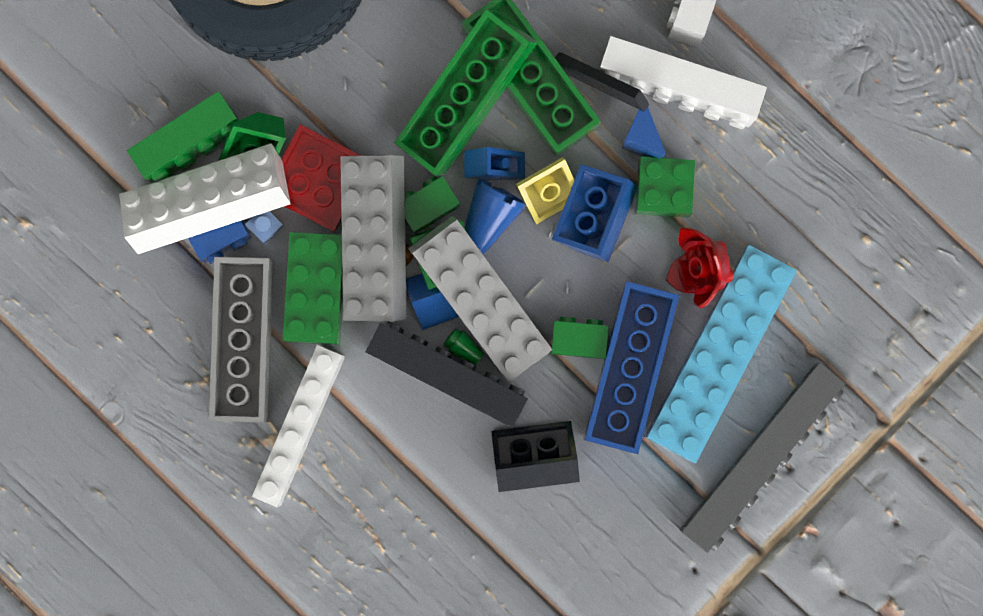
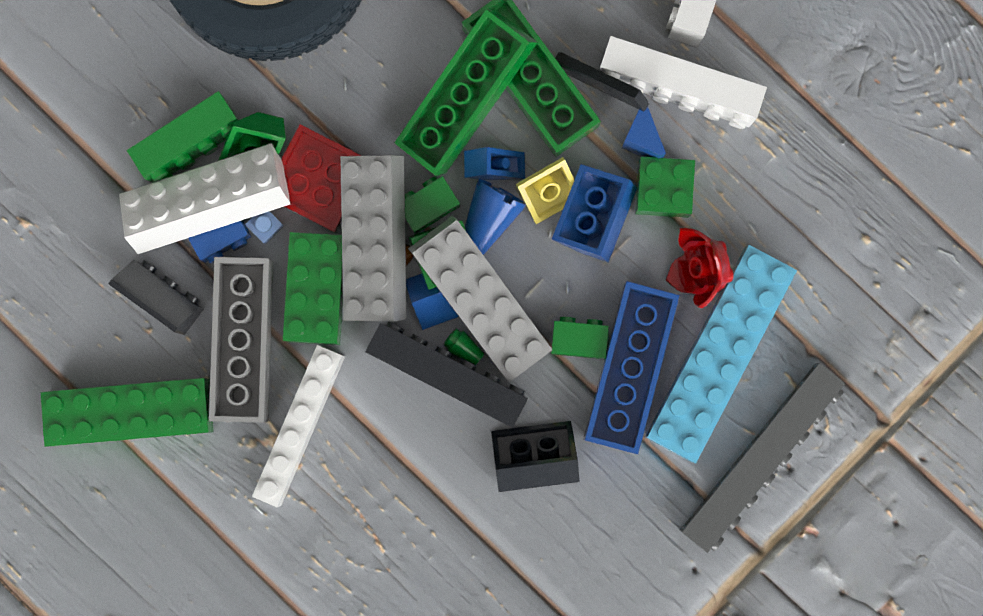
(126, 412): none -> green brick
(157, 296): none -> black slope

